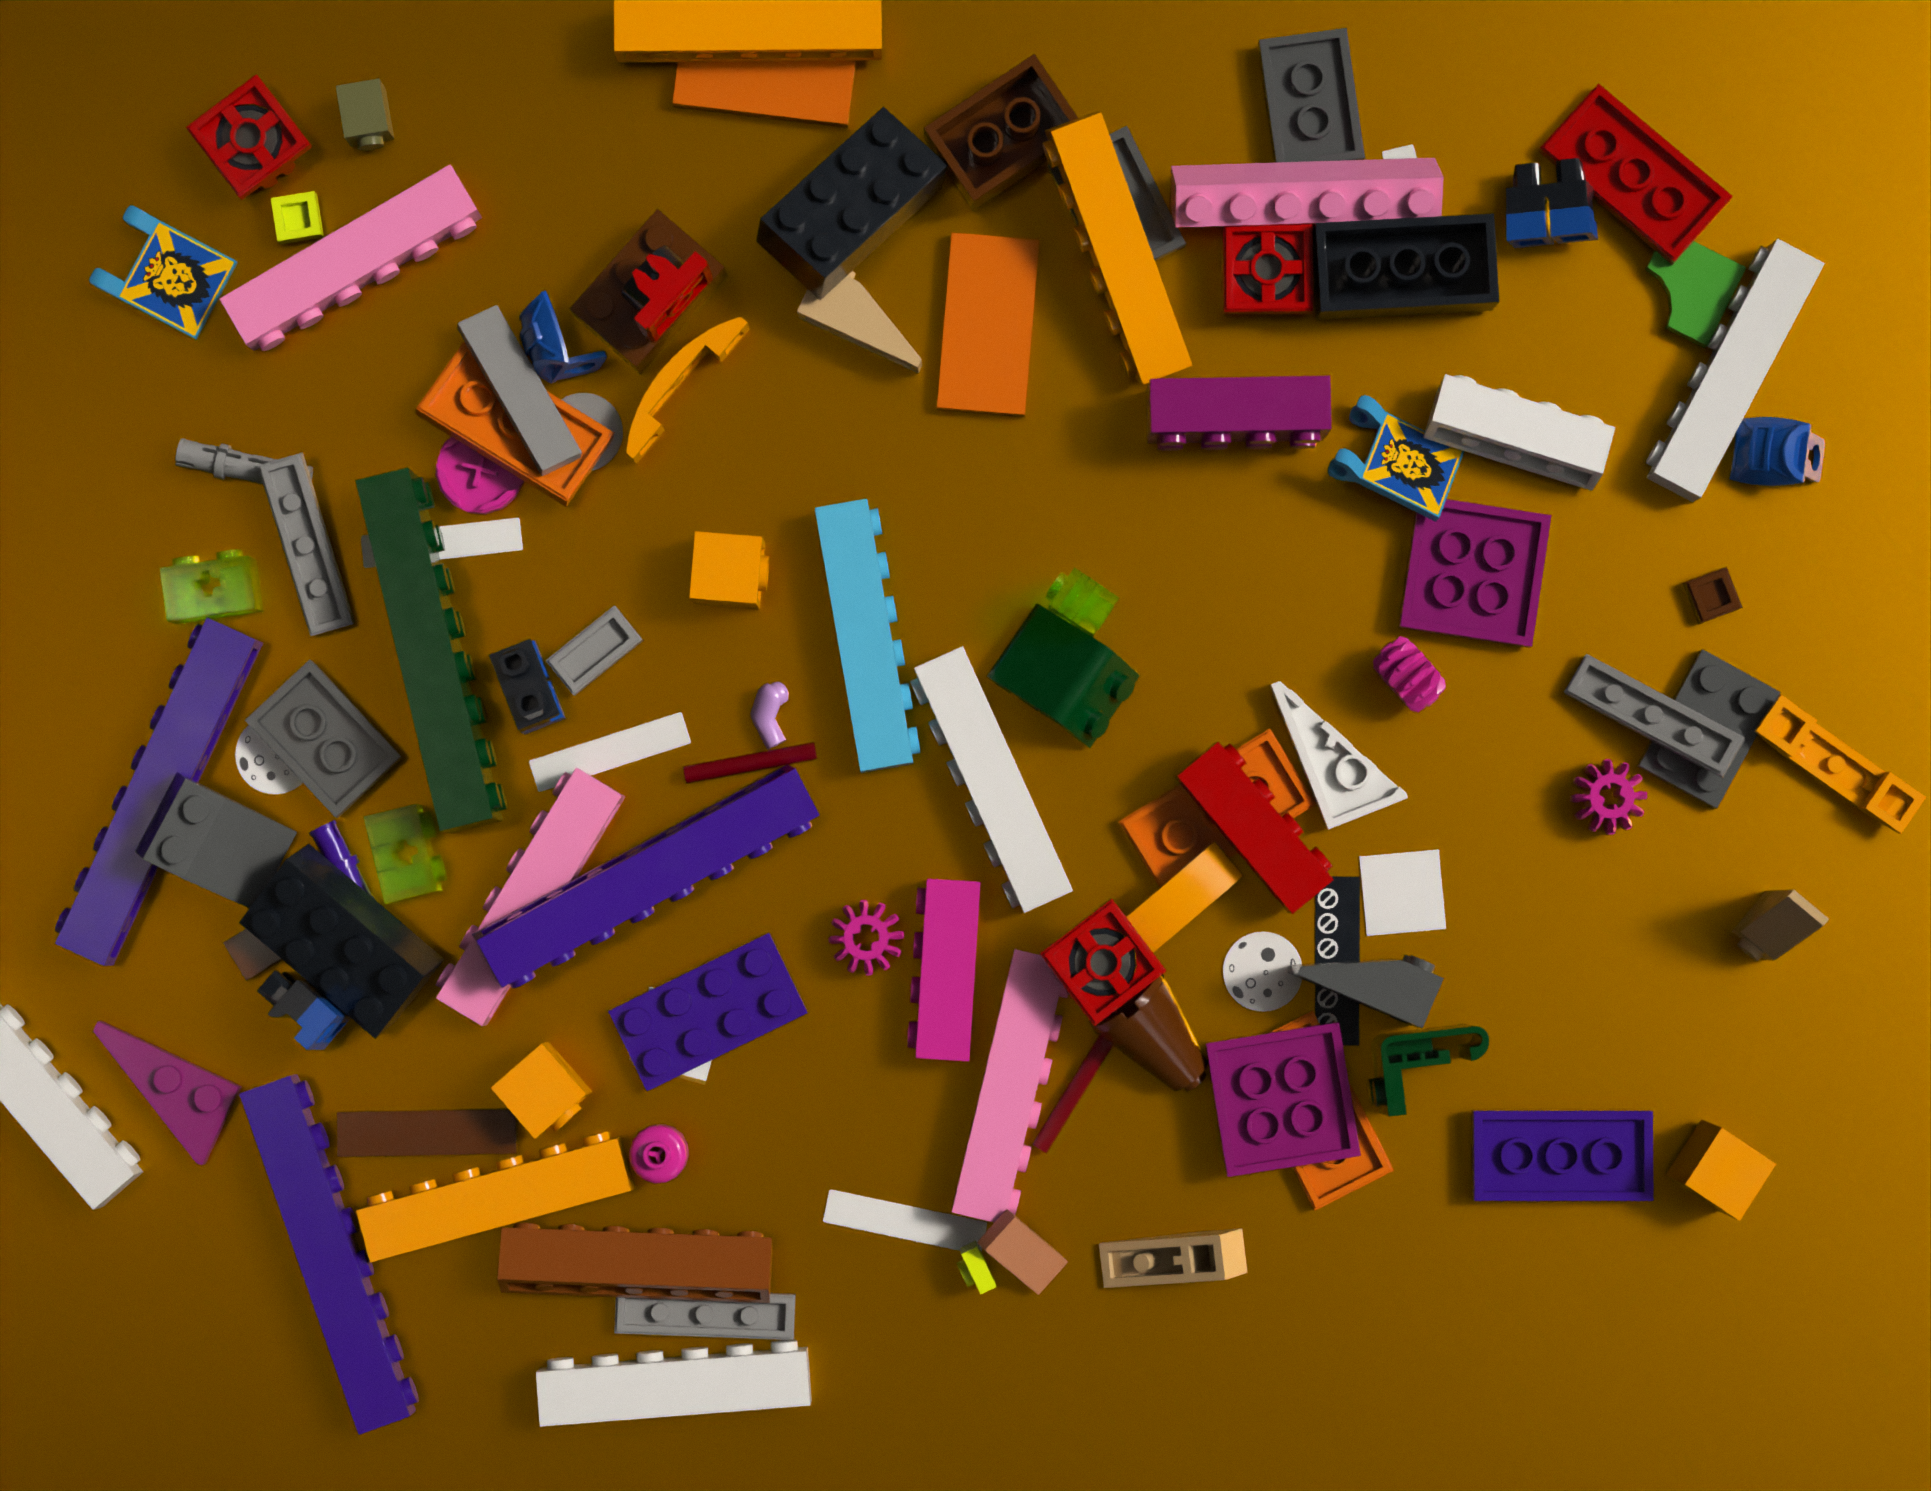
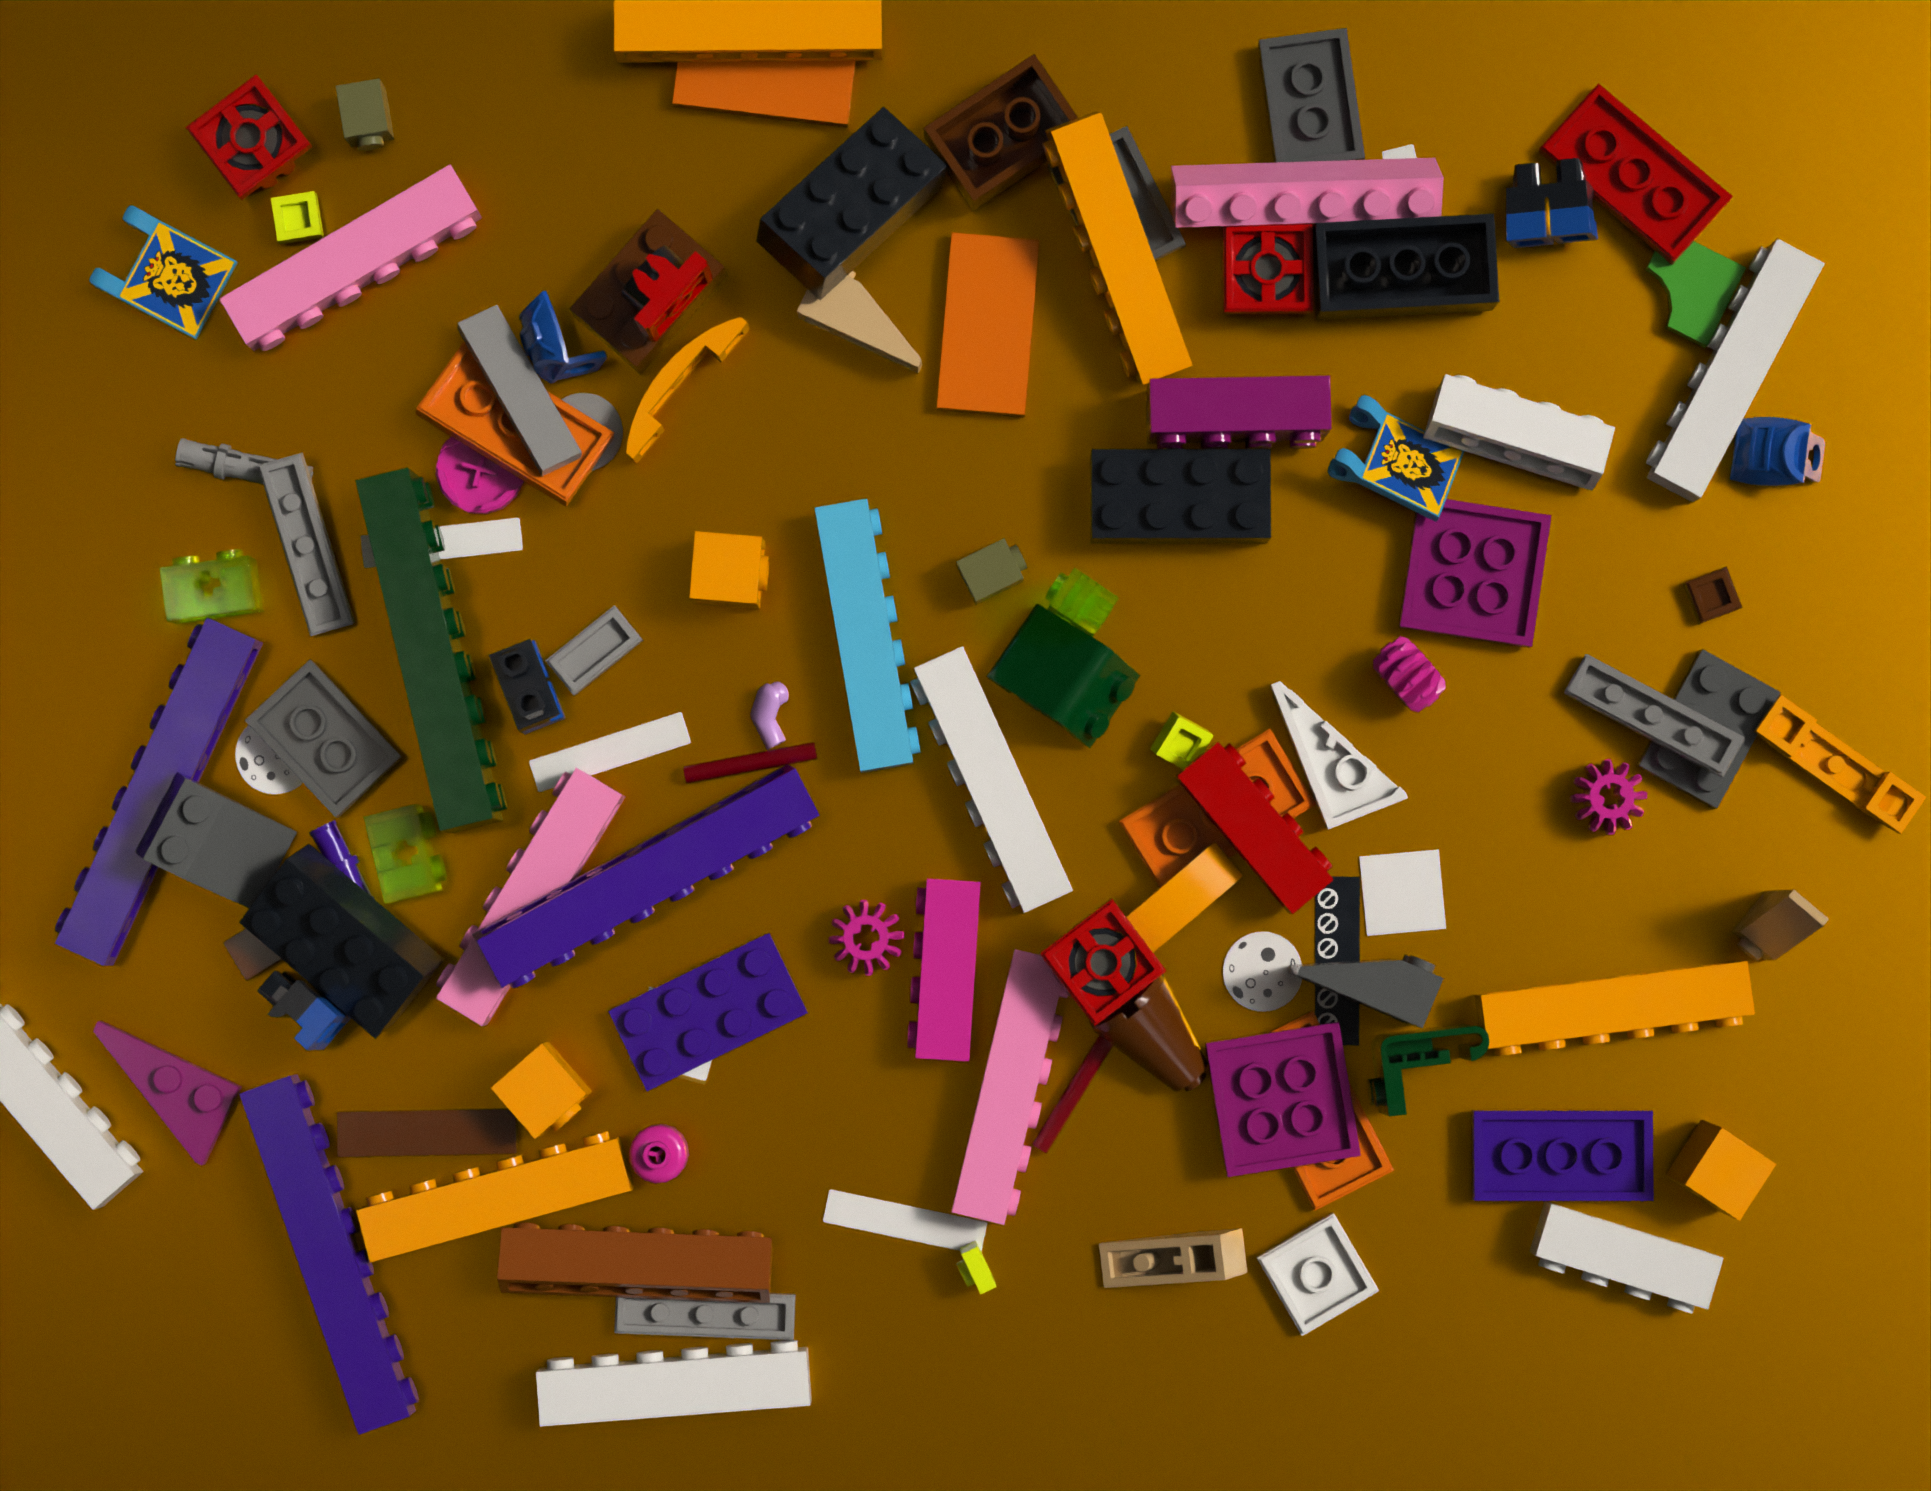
(992, 570): none -> olive brick
(1022, 1252): nougat tile -> none
(1180, 496): none -> black brick
(1181, 741): none -> neon yellow plate
(1317, 1273): none -> white tile
(1616, 1005): none -> light orange brick
(1626, 1256): none -> white brick

